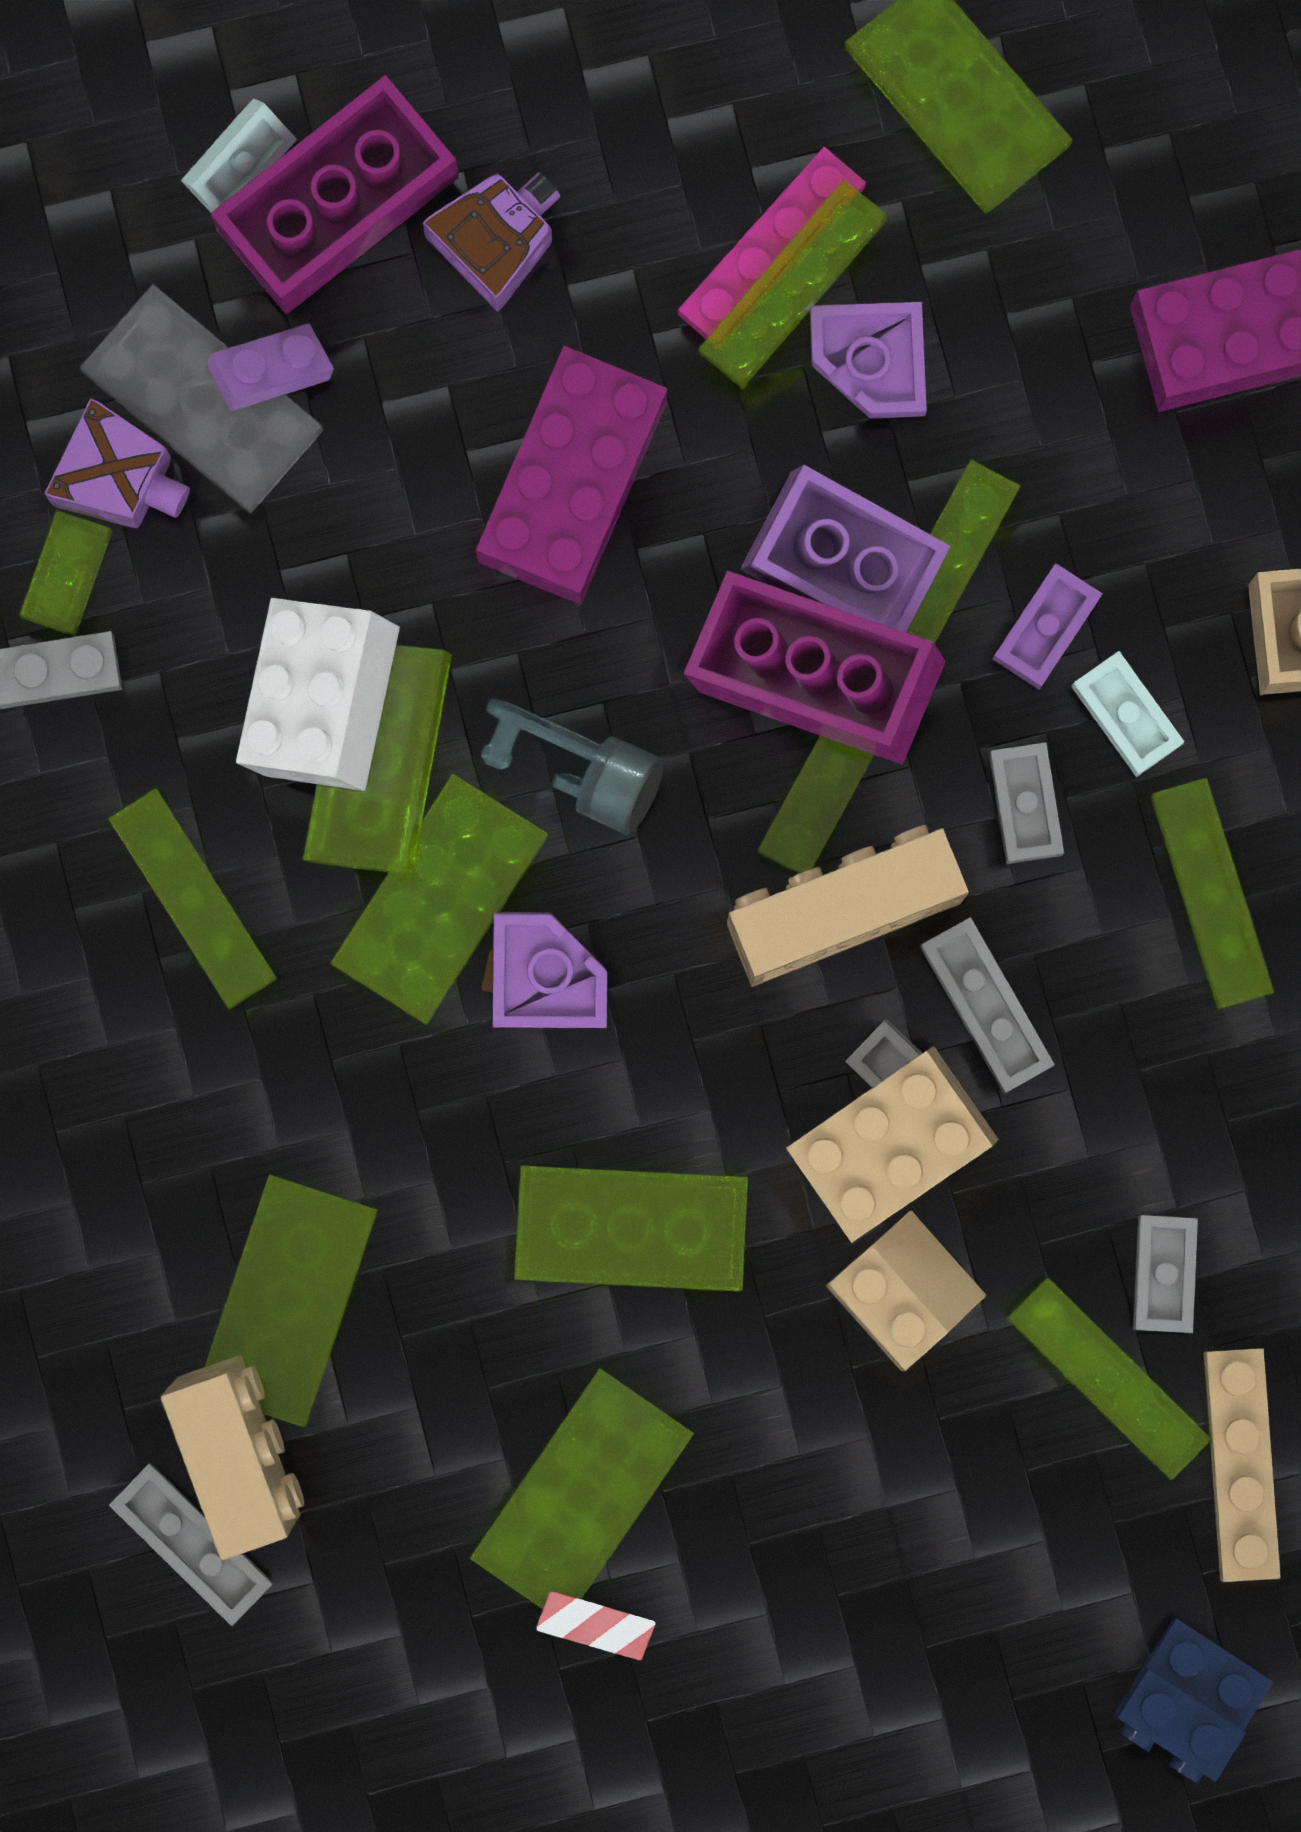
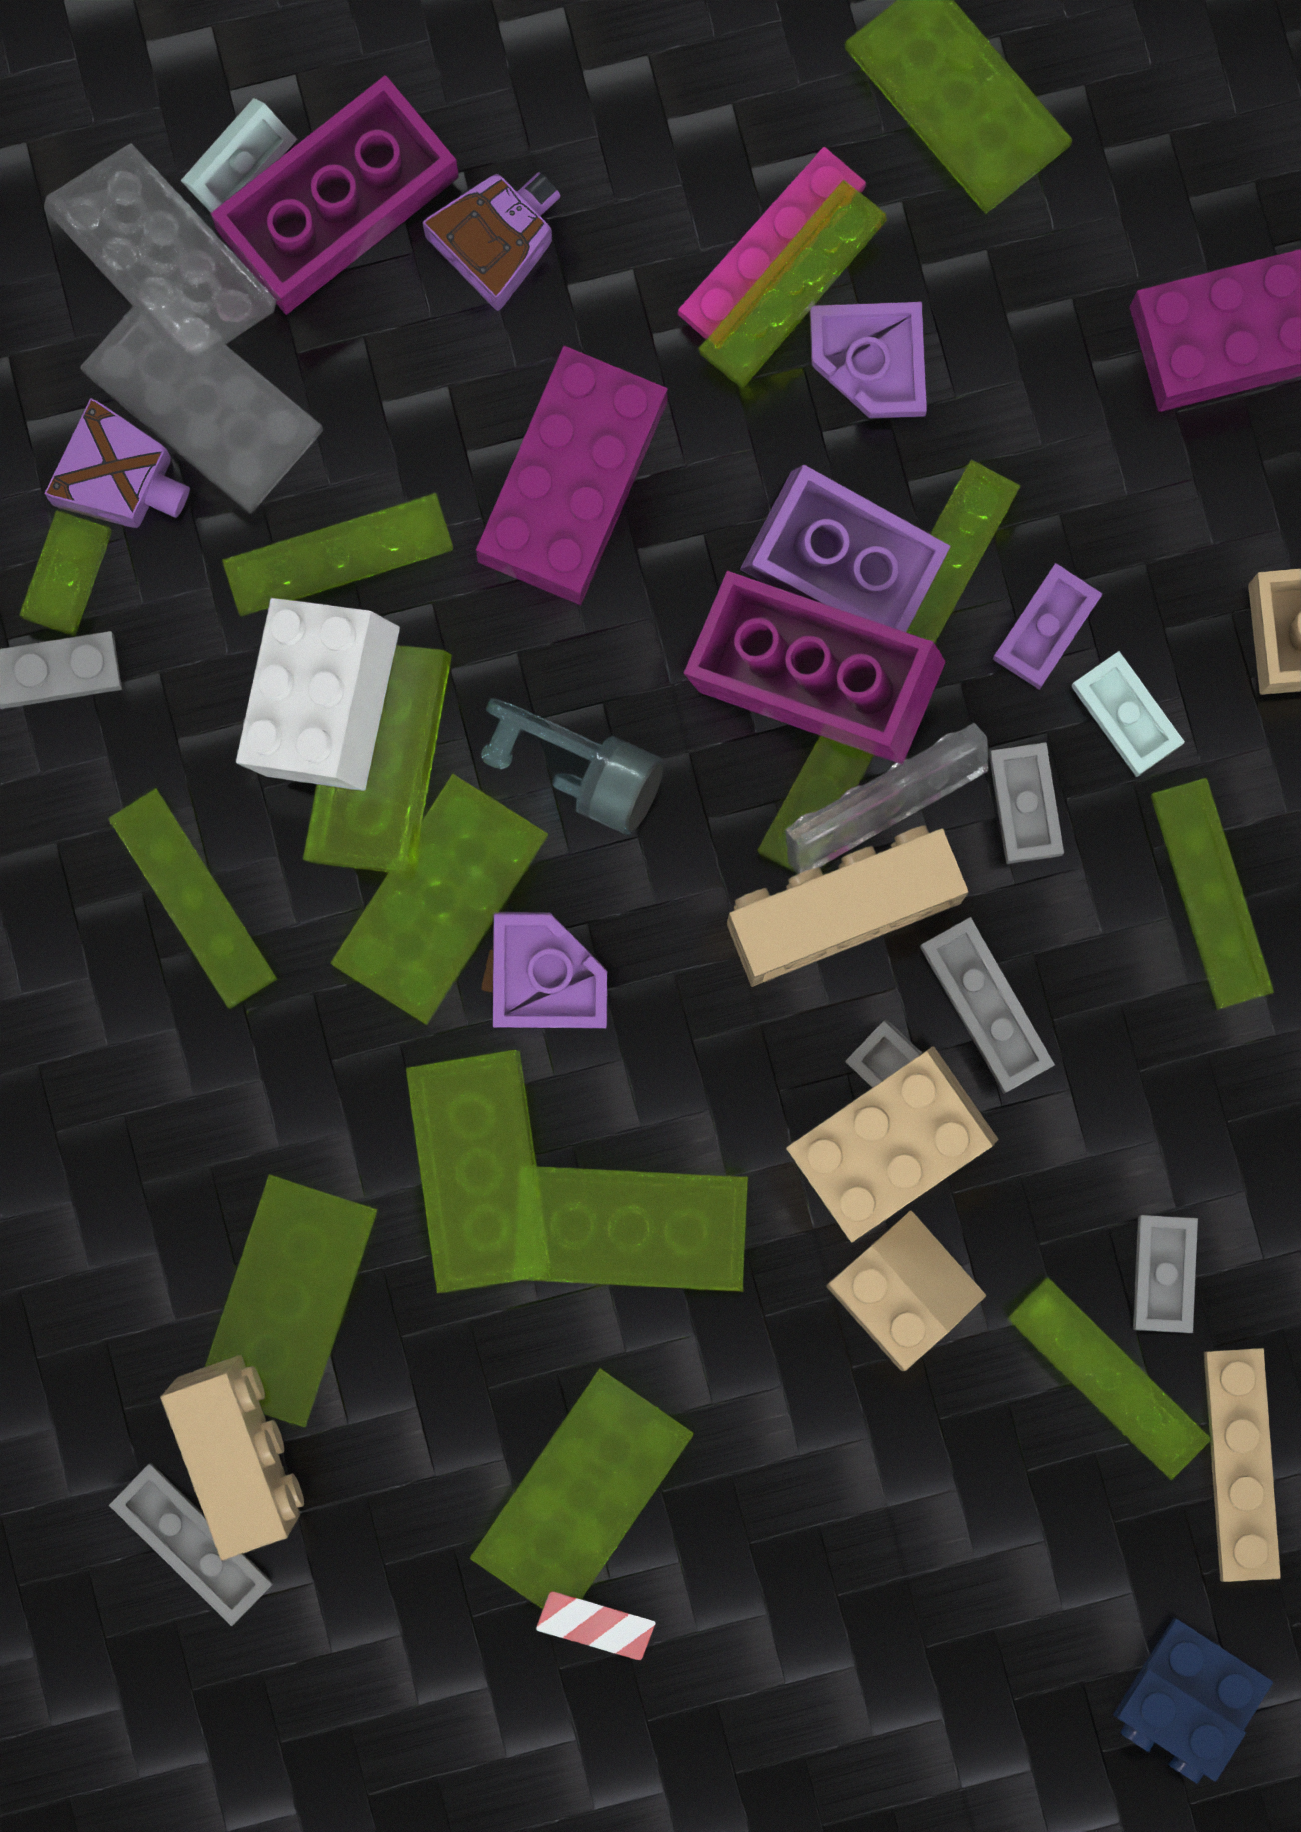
(160, 254): none -> clear plate
(270, 367): medium lavender plate -> none
(338, 554): none -> clear neon green plate
(478, 1171): none -> clear neon green tile
(887, 799): none -> clear plate

